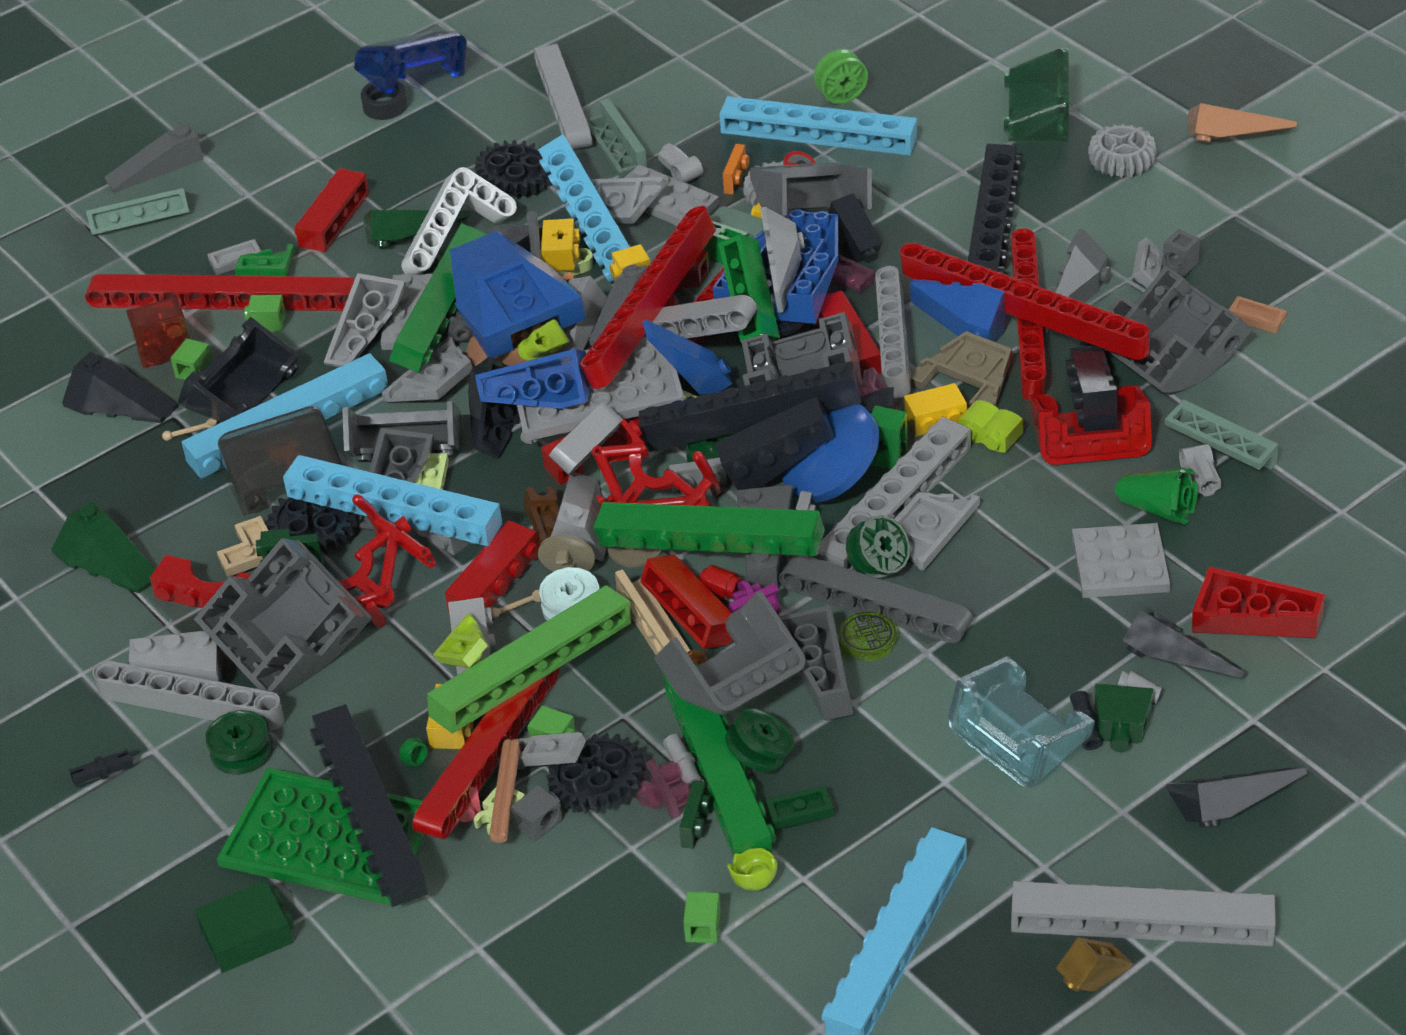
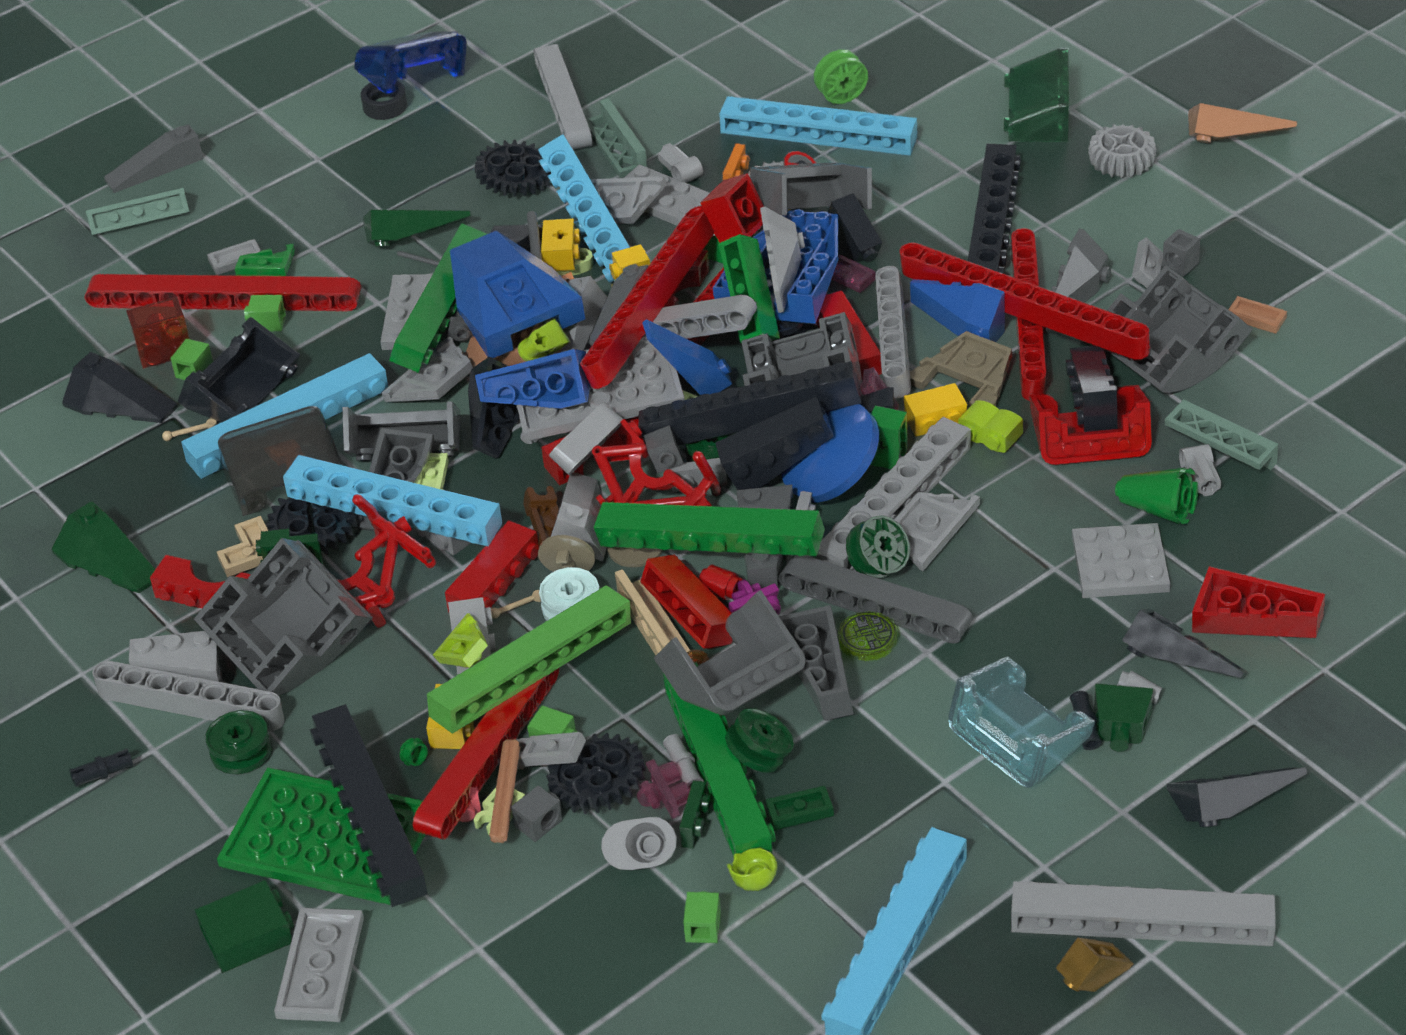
(319, 965): none -> light grey plate
(331, 210): red brick -> none
(365, 312): light grey wedge -> none
(447, 214): white beam -> none
(639, 843): none -> light grey piece
(663, 449): none -> dark grey brick
(733, 208): none -> red brick

